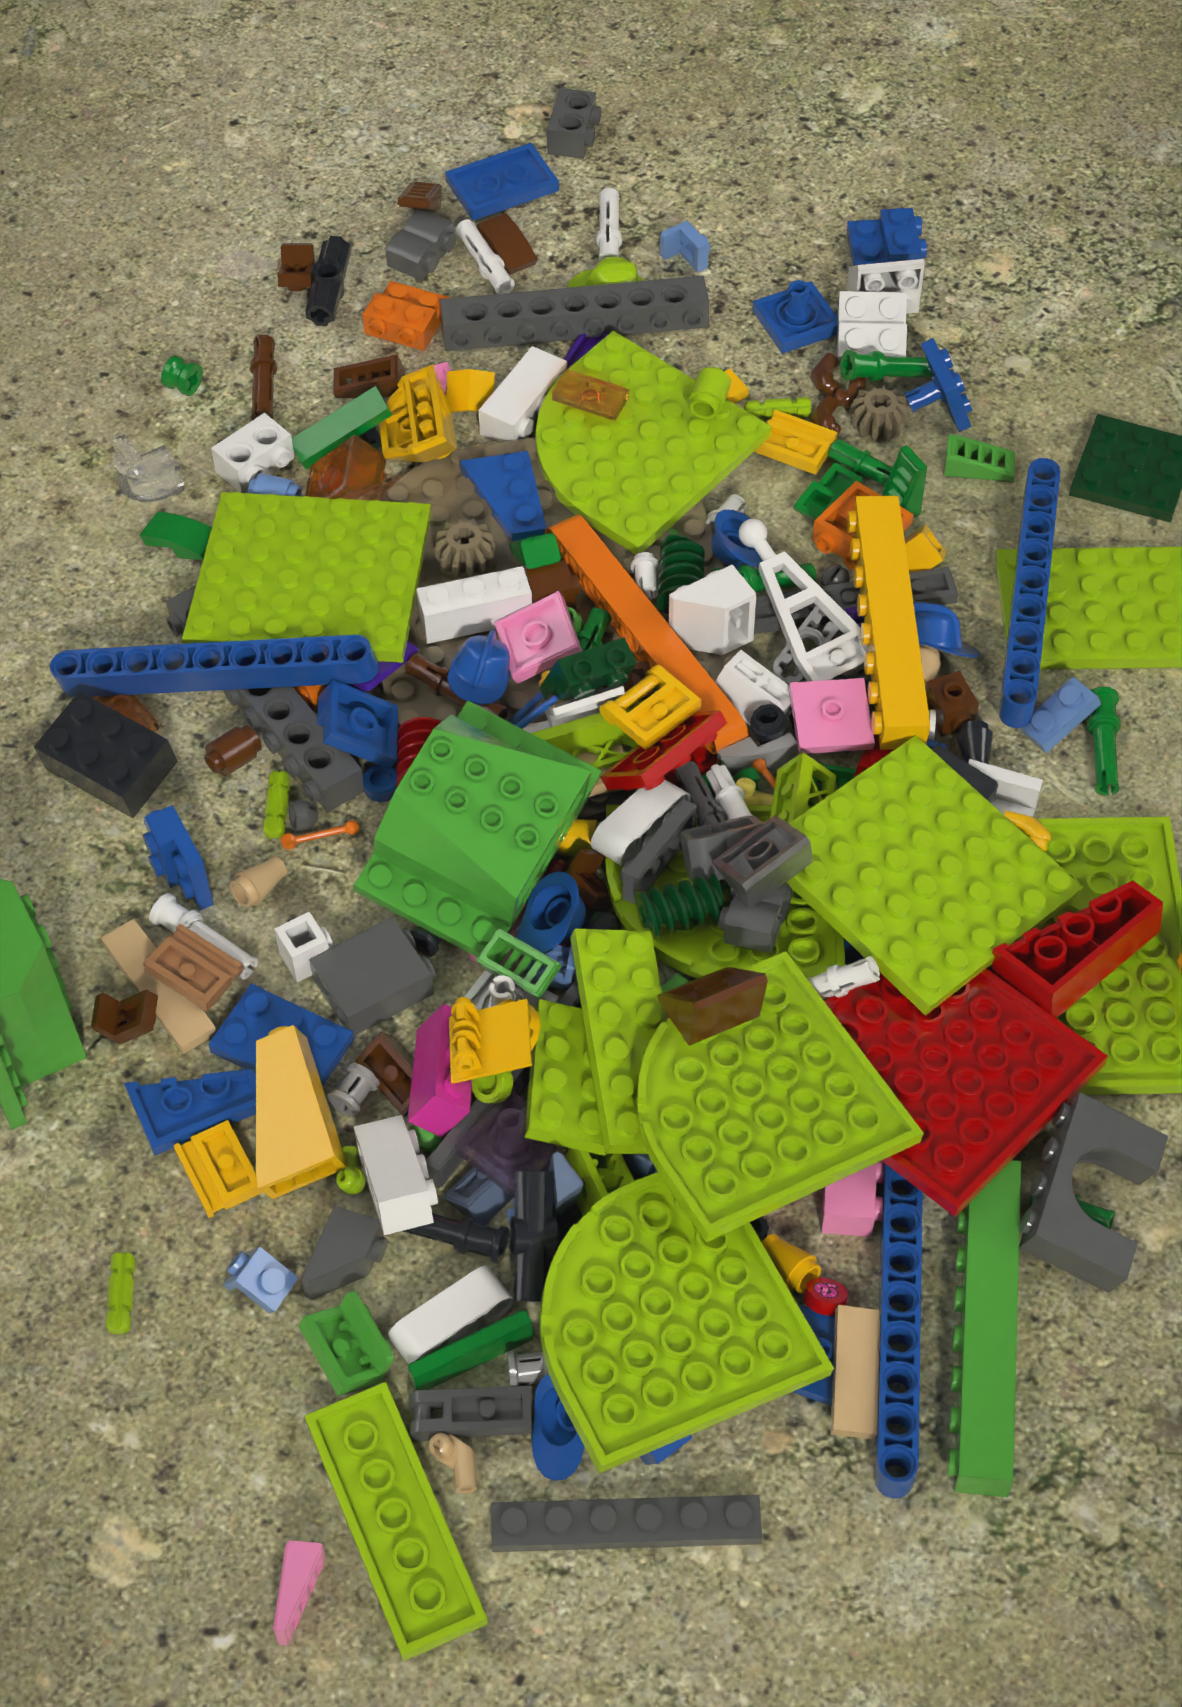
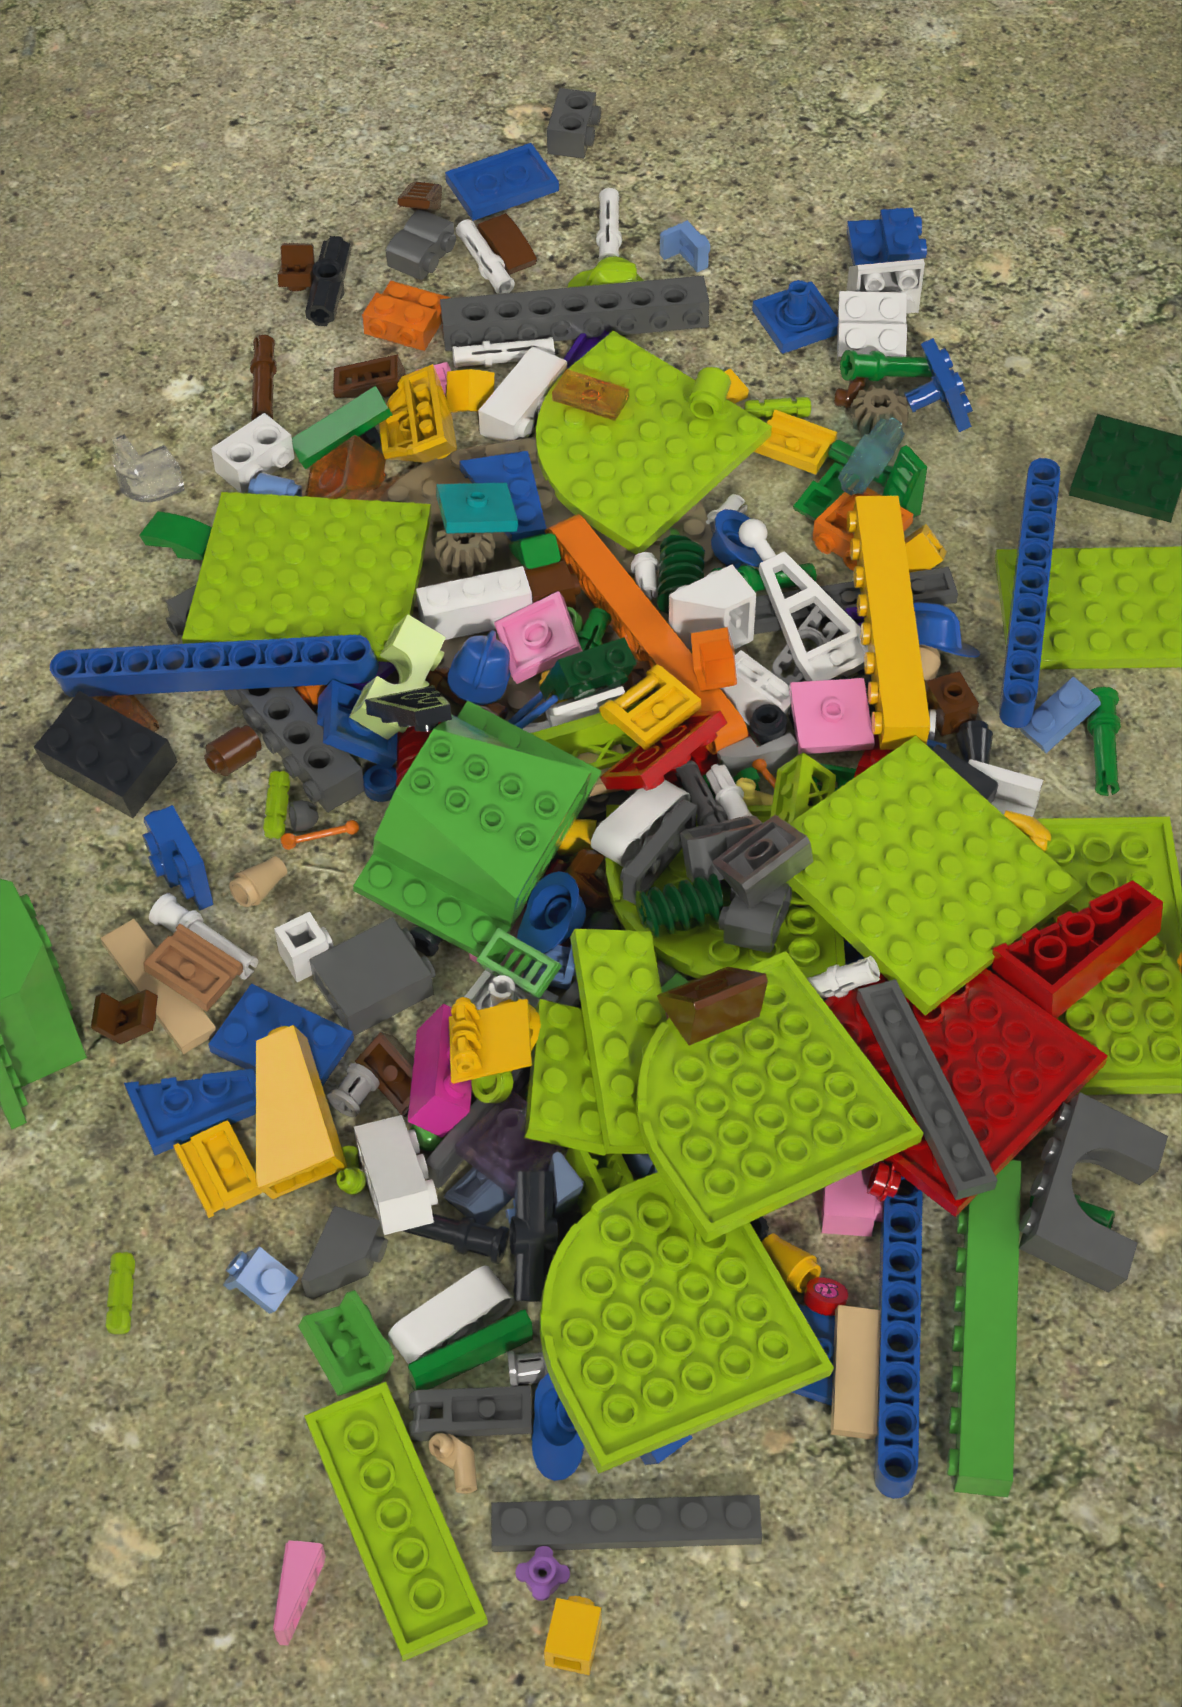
(181, 375): green wheel -> none
(409, 708): none -> black wing
(414, 652): none -> yellowish green arch
(476, 508): none -> teal plate
(498, 352): none -> white pin
(542, 1586): none -> medium lavender plate
(573, 1635): none -> yellow brick
(713, 659): none -> orange panel
(822, 375): reddish brown arm -> none
(823, 414): reddish brown arm -> none
(839, 573): dark grey hinge -> none
(871, 456): none -> clear light blue piece
(883, 1181): none -> red plate
(926, 1090): none -> dark grey plate
(961, 462): bright green slope -> none

